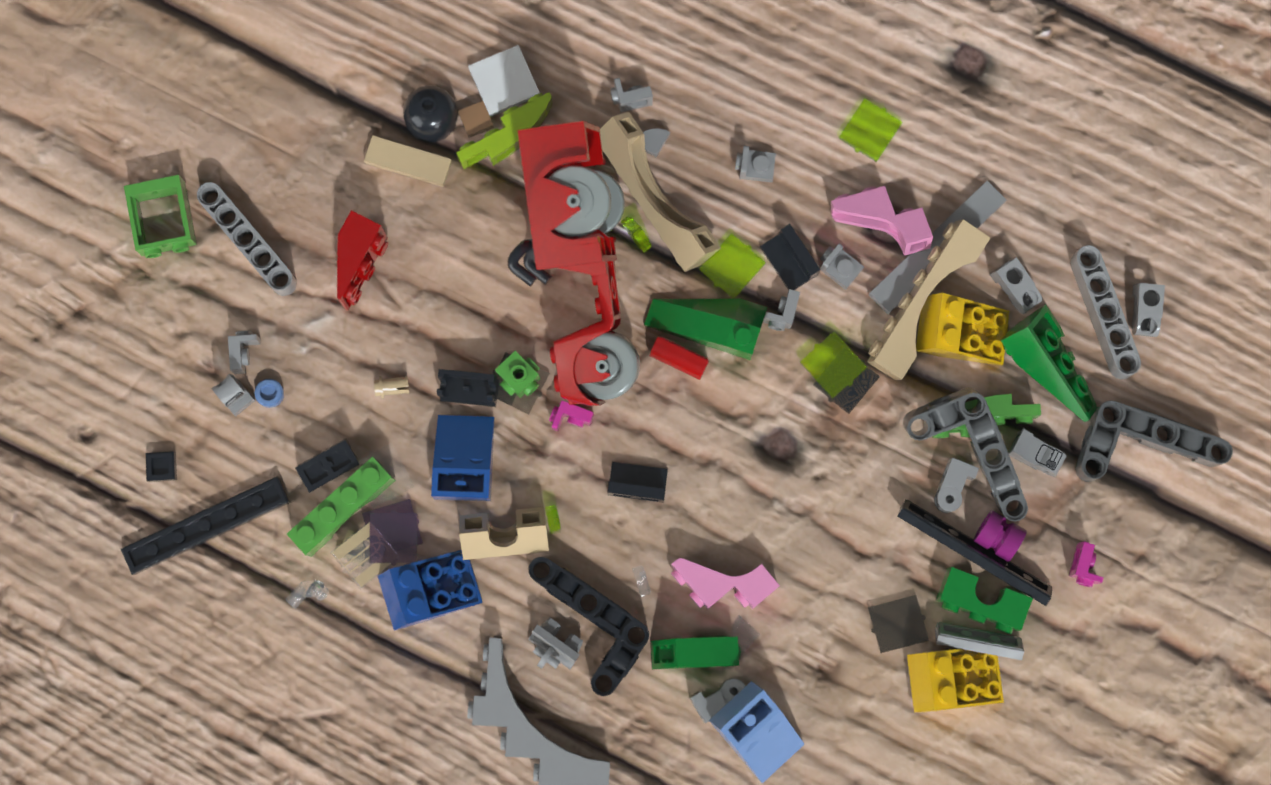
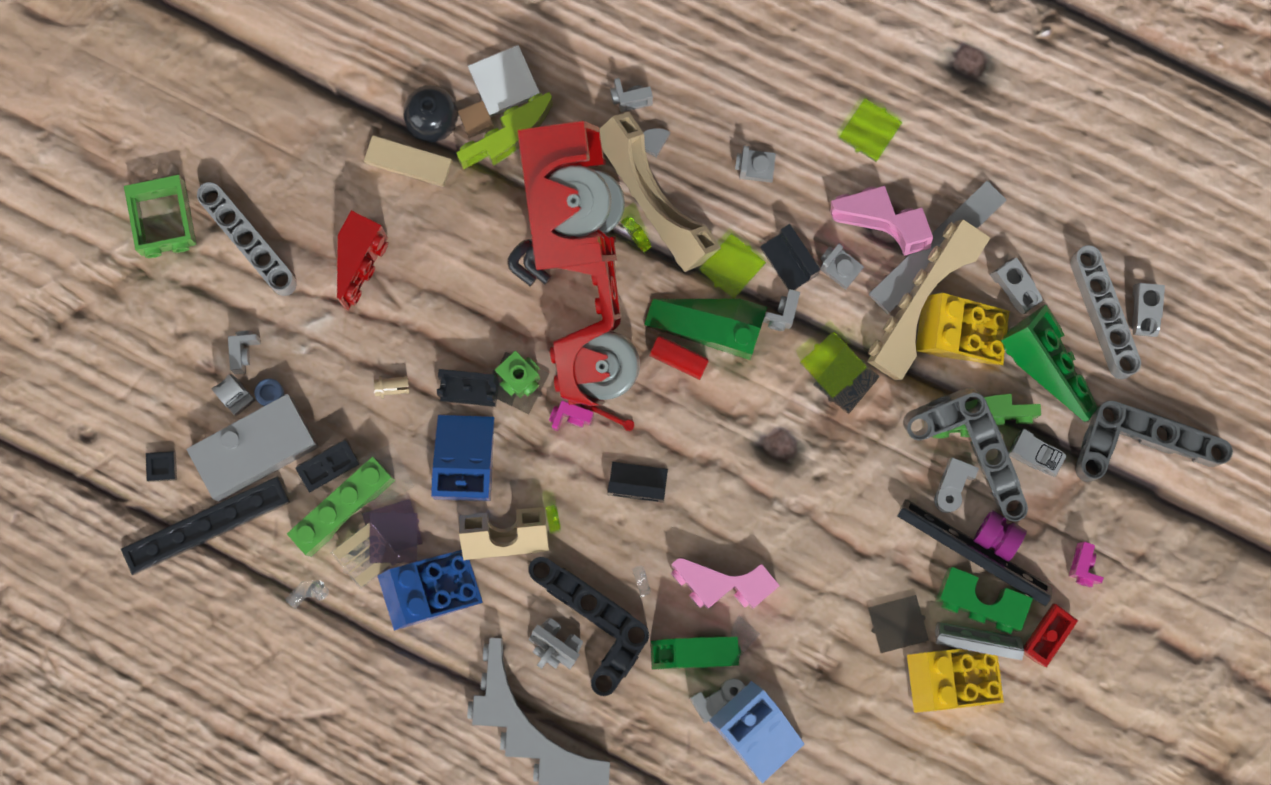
(252, 448): none -> light grey brick
(628, 425): none -> red hinge
(1049, 635): none -> red brick

